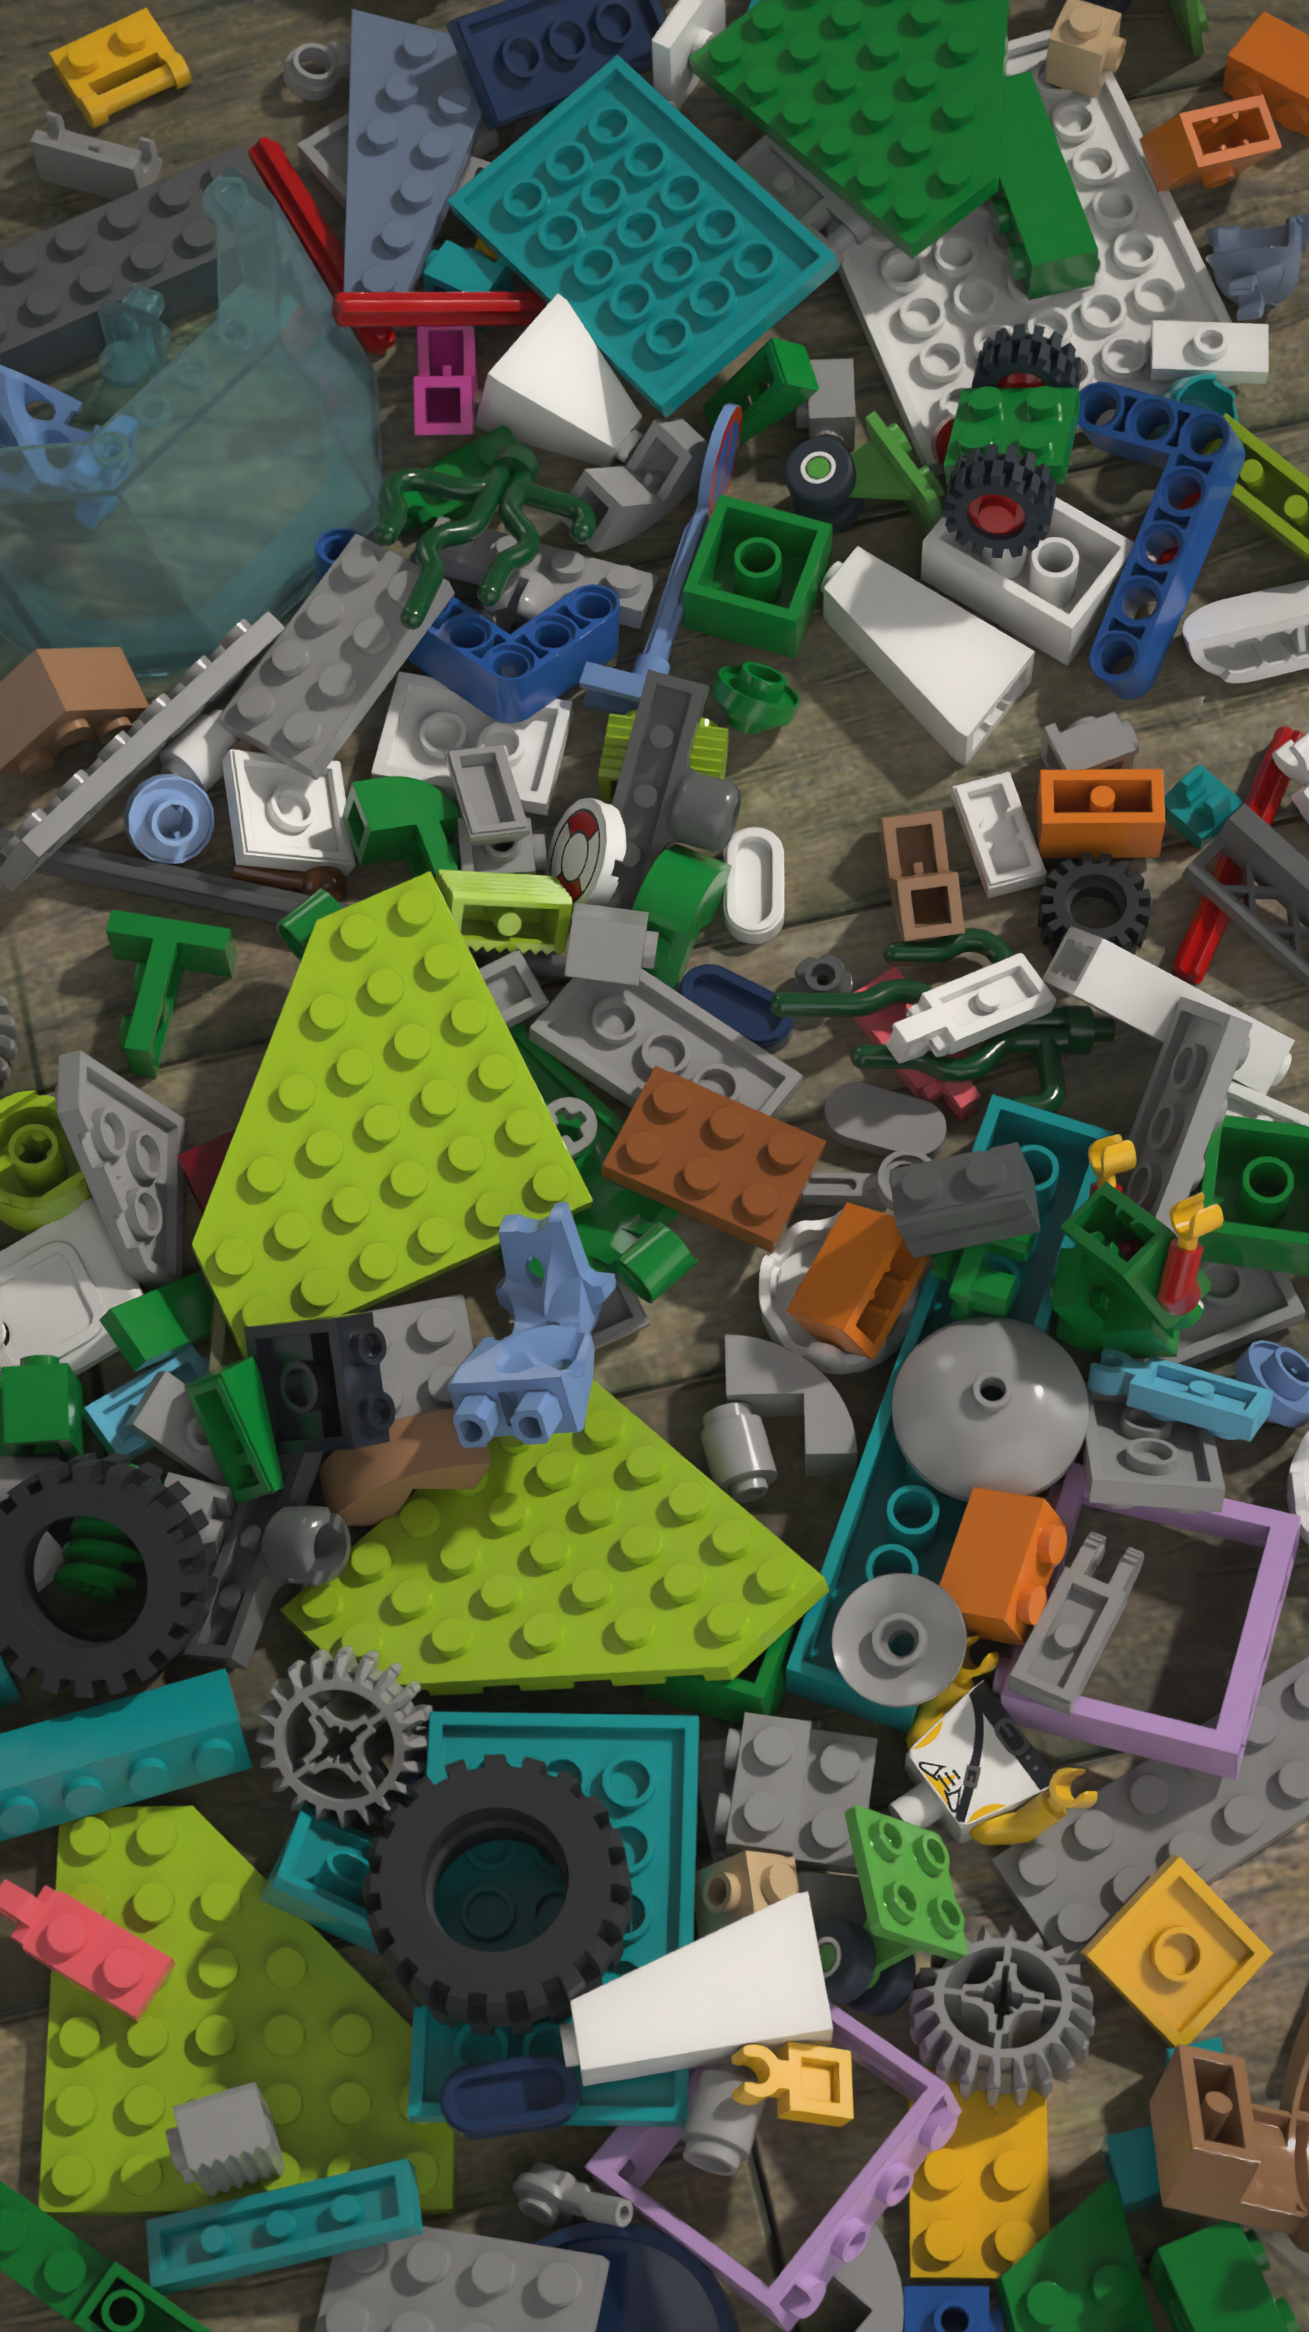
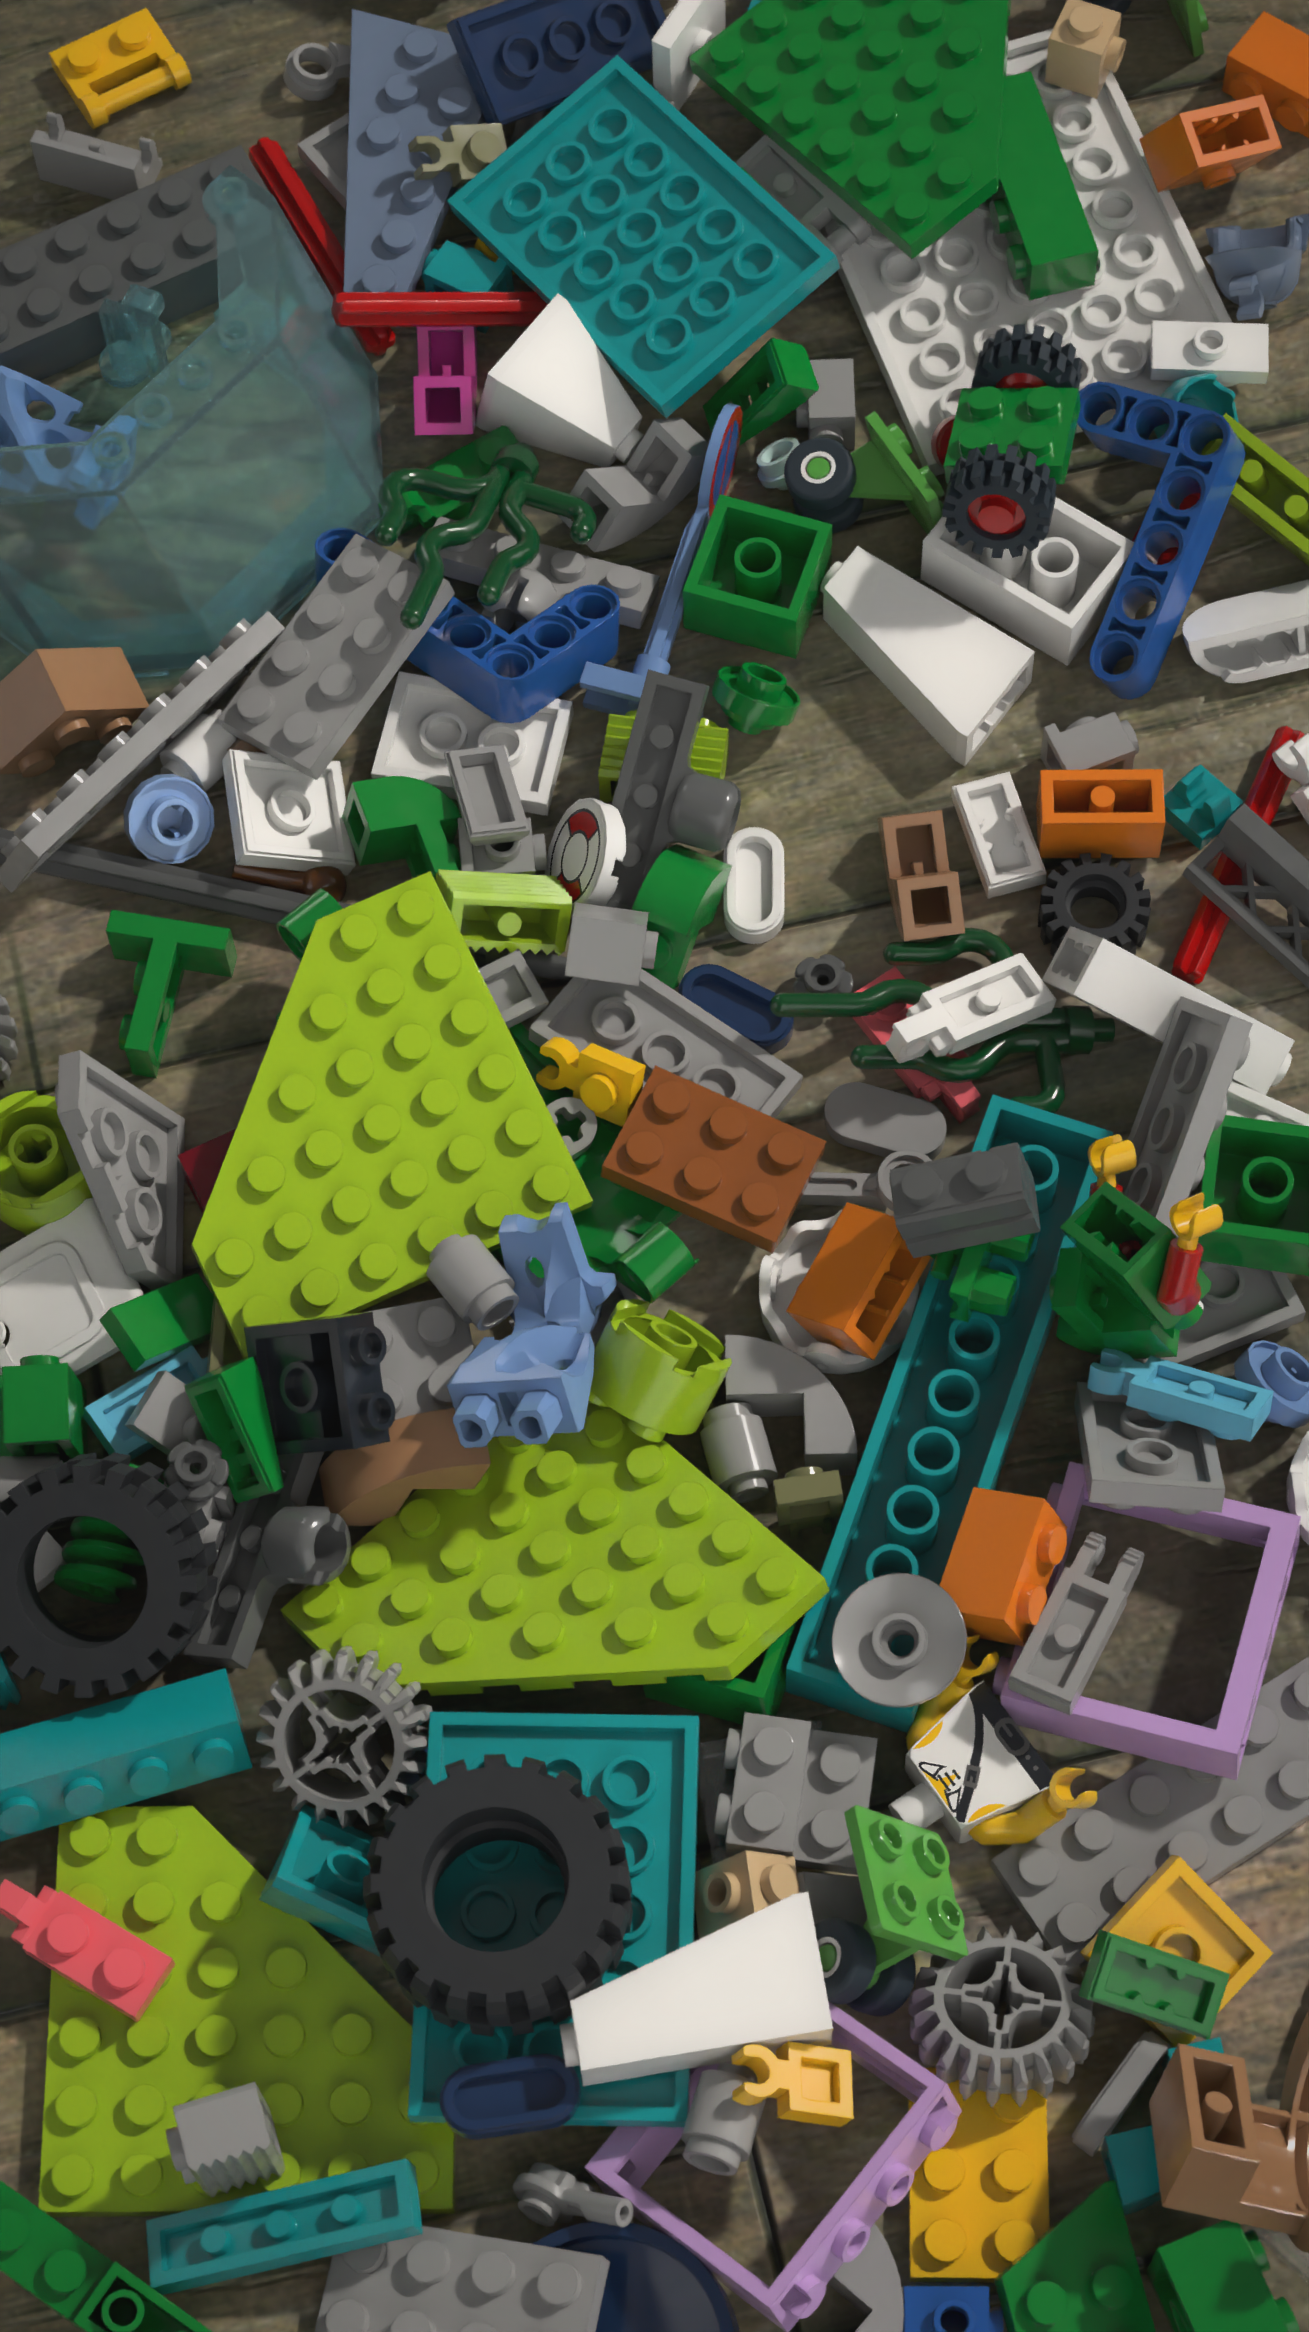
(213, 1472): none -> dark grey plate
(462, 152): none -> olive plate
(472, 1281): none -> light grey brick
(598, 1076): none -> yellow plate
(656, 1370): none -> lime brick
(772, 462): none -> light aqua plate
(808, 1499): none -> olive plate
(999, 1445): light grey dish -> none
(1119, 2092): none -> light grey tile
(1154, 1984): none -> green plate

